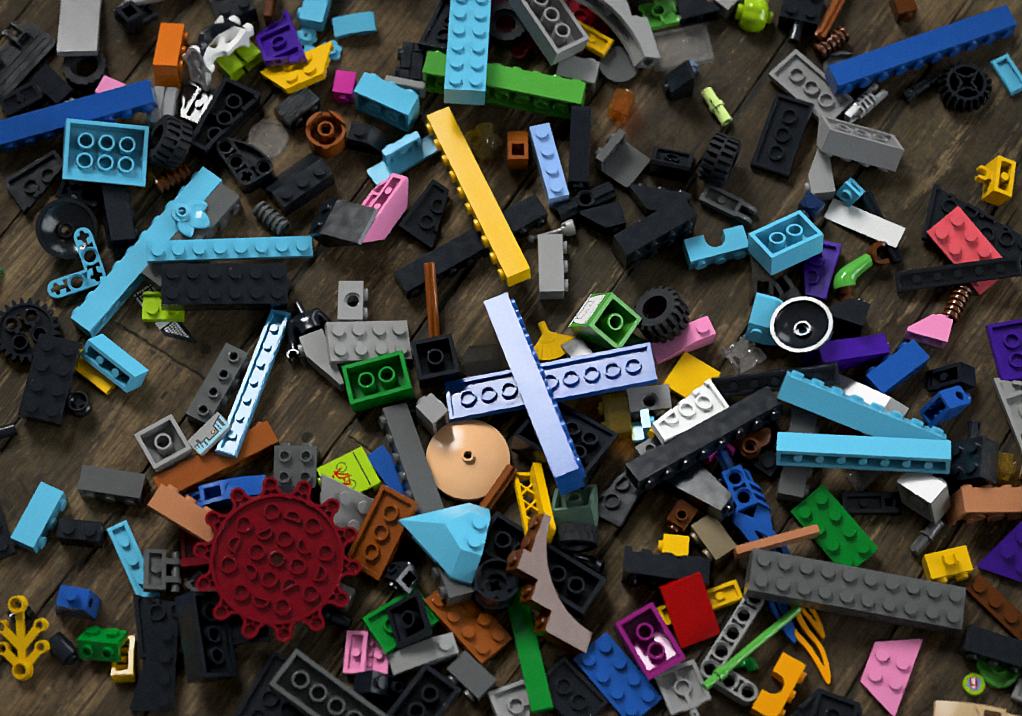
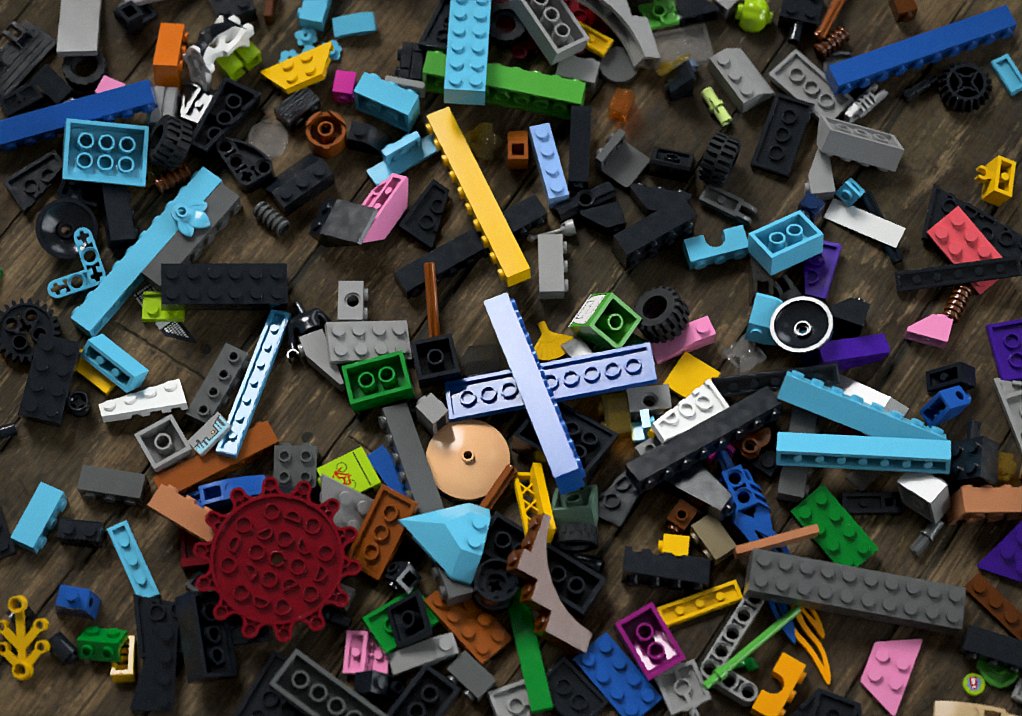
(155, 398): none -> white wing
(155, 571): dark grey plate -> none
(229, 249): medium azure plate -> none
(281, 43): dark purple wing -> none
(666, 66): none -> clear yellow plate
(689, 610): red tile -> none
(739, 78): none -> light grey slope
(846, 276): piece -> none
(896, 368): blue brick -> none
(947, 565): yellow brick -> none

